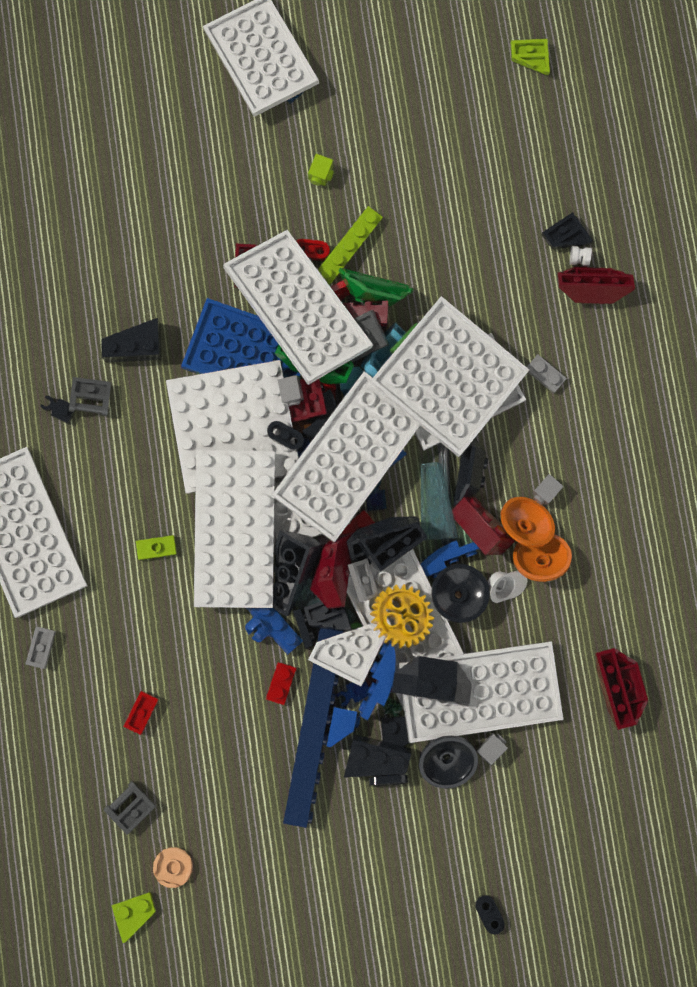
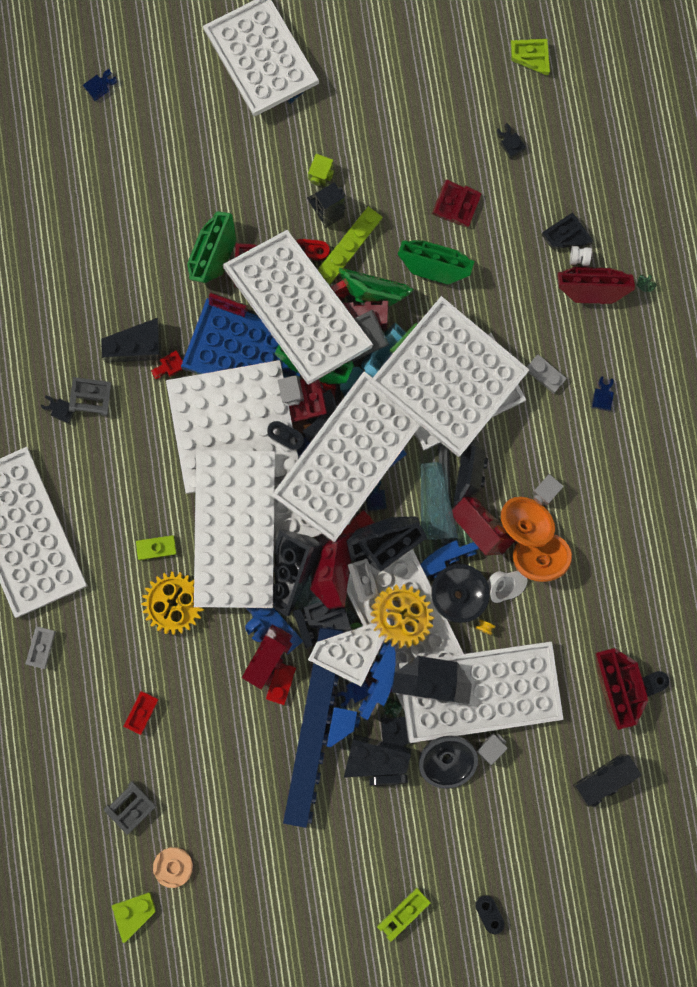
(97, 86): none -> clear blue plate
(157, 594): none -> yellow gear
(170, 364): none -> red plate
(212, 248): none -> green wedge
(228, 304): none -> dark red slope
(267, 657): none -> dark red wedge
(329, 204): none -> black wedge
(404, 914): none -> lime plate
(435, 261): none -> green wedge
(456, 203): none -> dark red slope
(485, 627): none -> yellow bush
(511, 143): none -> black plate
(603, 397): none -> clear blue plate
(607, 780): none -> black wedge
(645, 284): none -> clear green piece
(651, 685): none -> black plate

